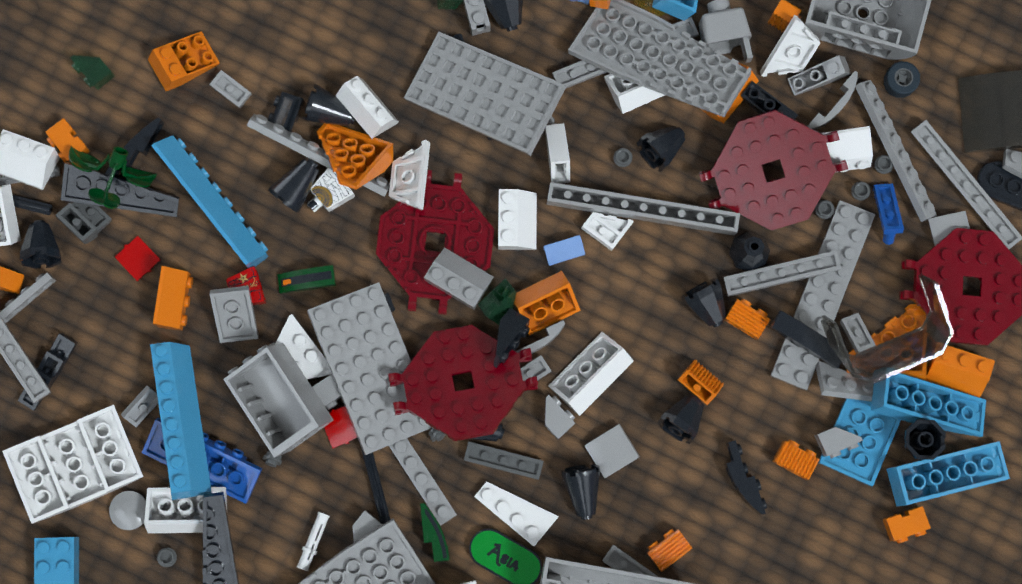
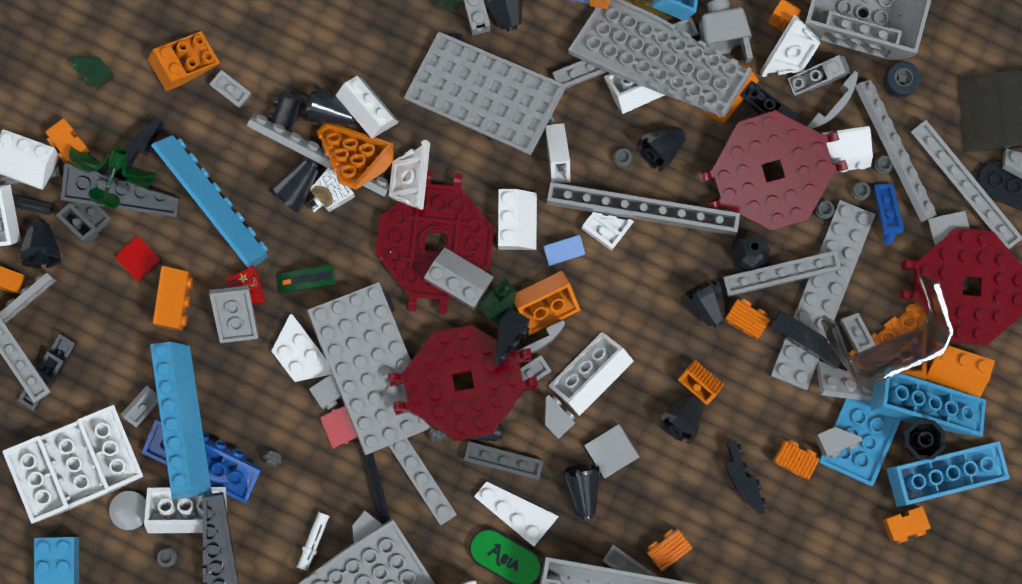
(277, 399): light grey container -> none
(433, 533): dark green slope -> none

